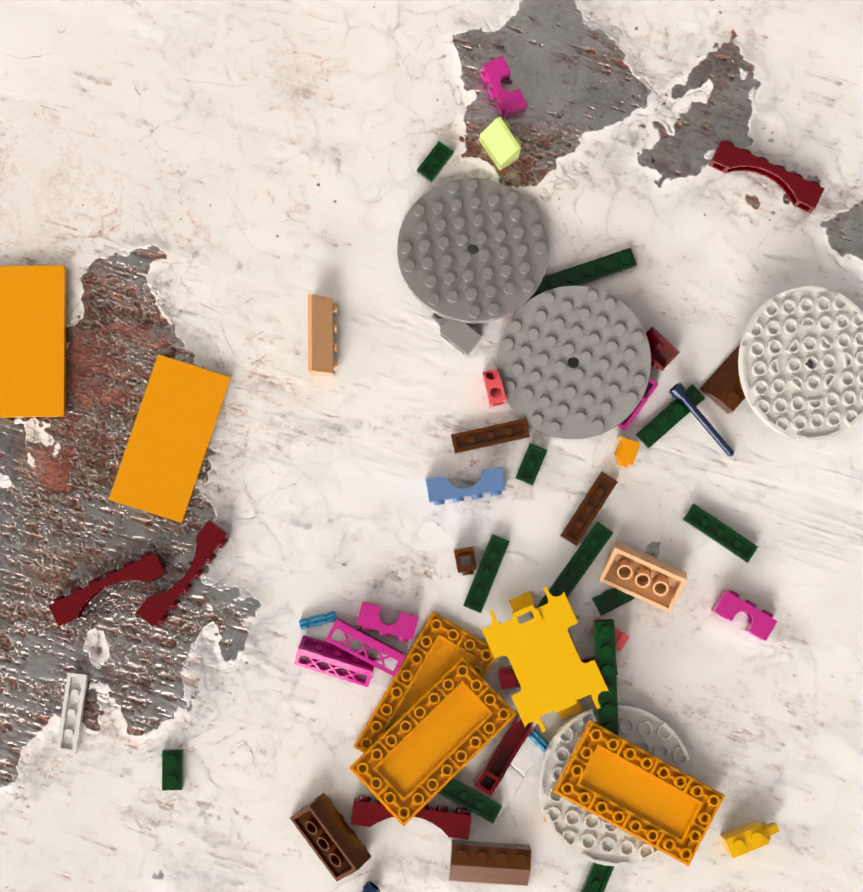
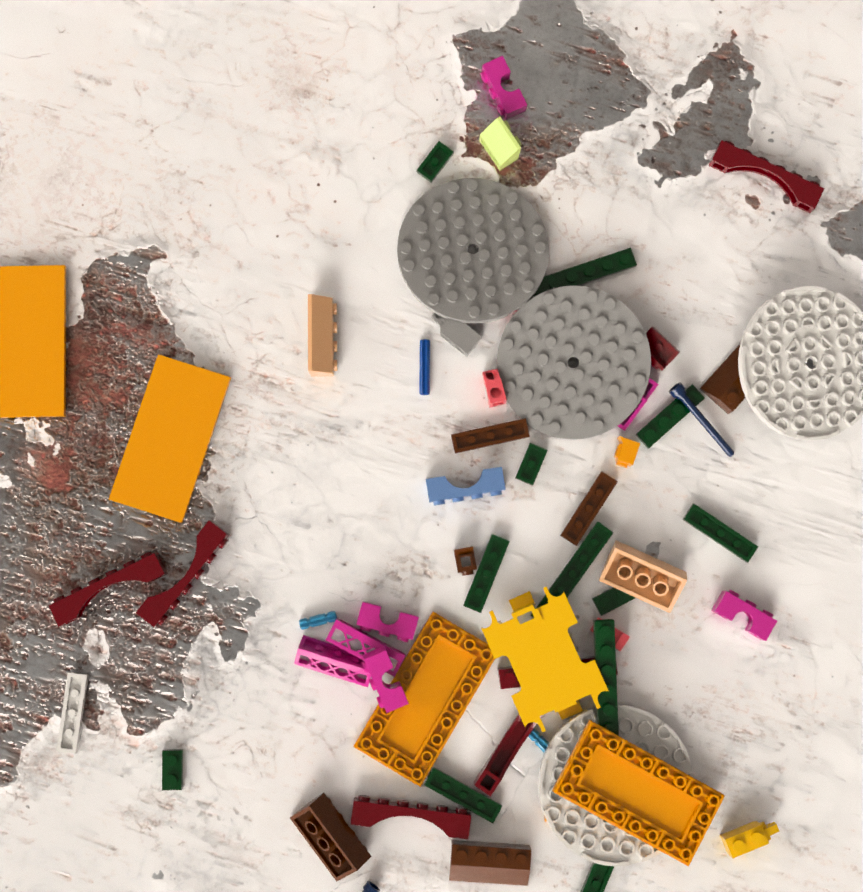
(390, 695): none -> dark pink arch
(424, 374): none -> blue axle
(432, 741): light orange tile -> none

